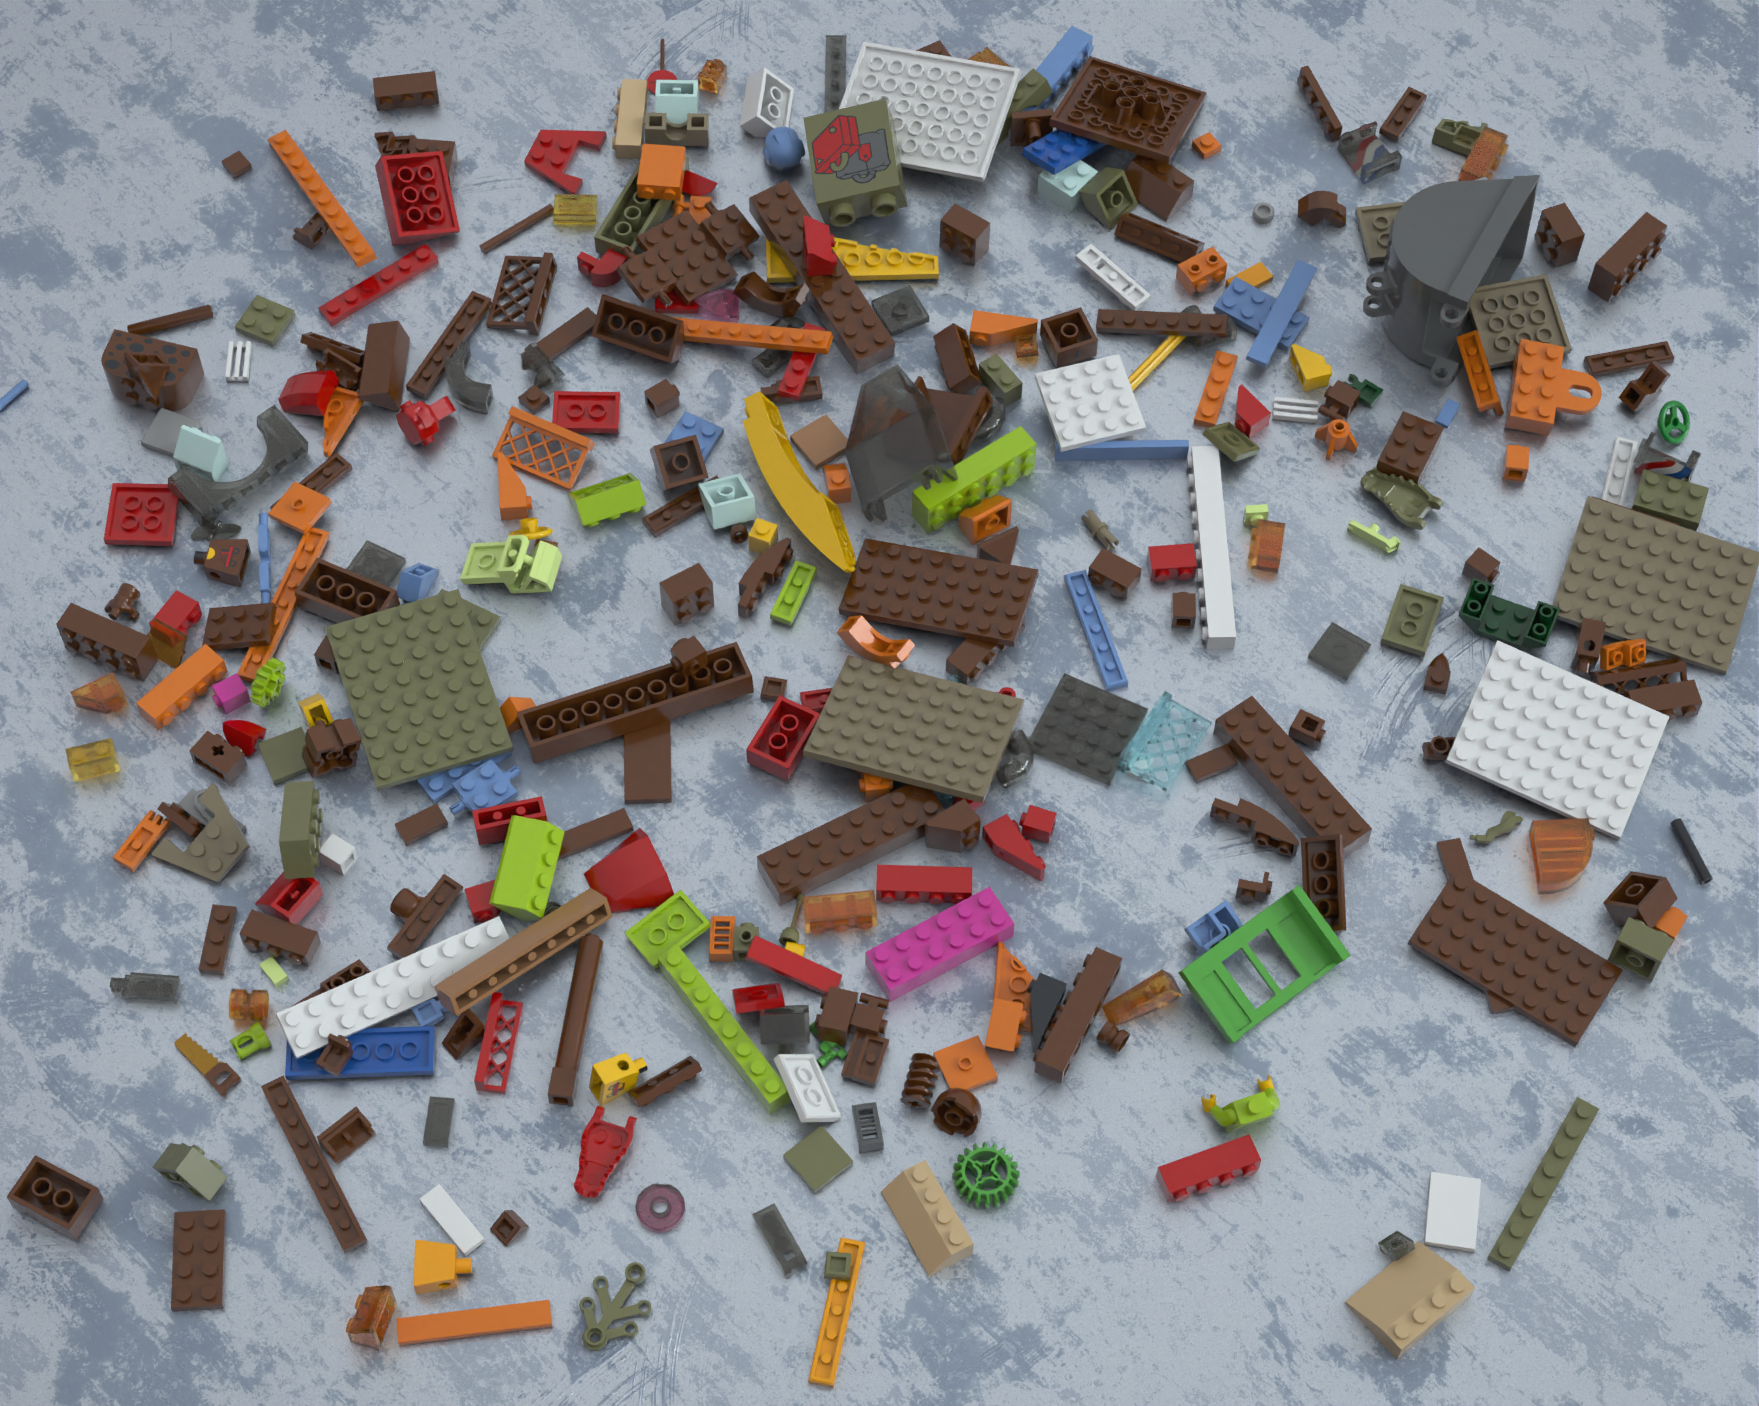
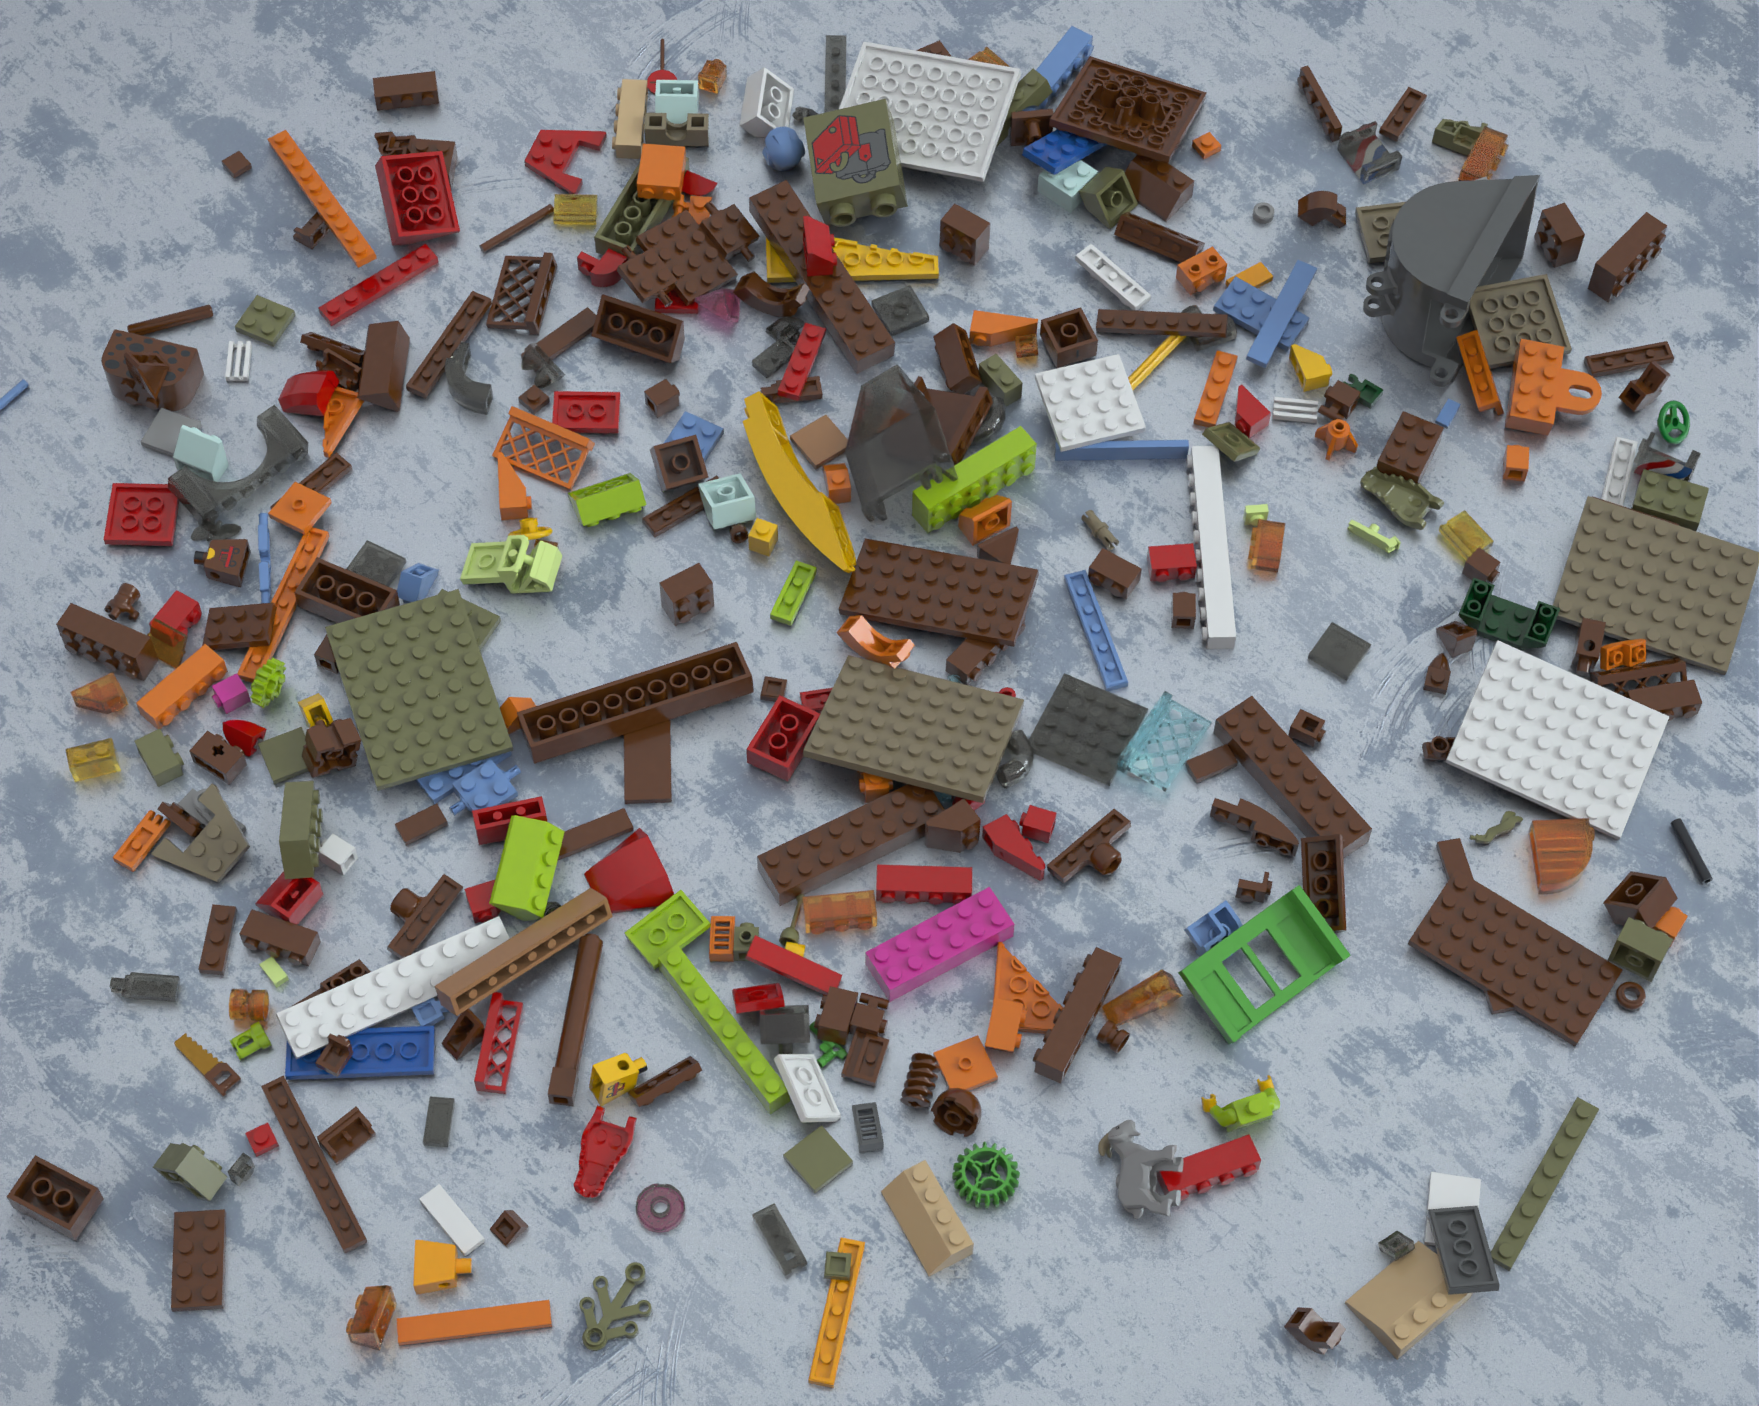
(159, 757): none -> olive brick
(241, 1169): none -> clear smoke plate
(262, 1139): none -> red plate
(421, 420): red piece -> none
(688, 656): reddish brown brick -> none
(757, 336): orange plate -> none
(763, 571): reddish brown slope -> none
(801, 112): none -> clear smoke arm
(1044, 1002): black slope -> none
(1092, 849): none -> reddish brown plate
(1139, 1171): none -> light grey animal
(1313, 1331): none -> brick
(1412, 620): olive plate -> none
(1457, 638): none -> slope
(1463, 1250): none -> dark grey tile
(1465, 534): none -> clear yellow plate
(1630, 1004): none -> reddish brown piece

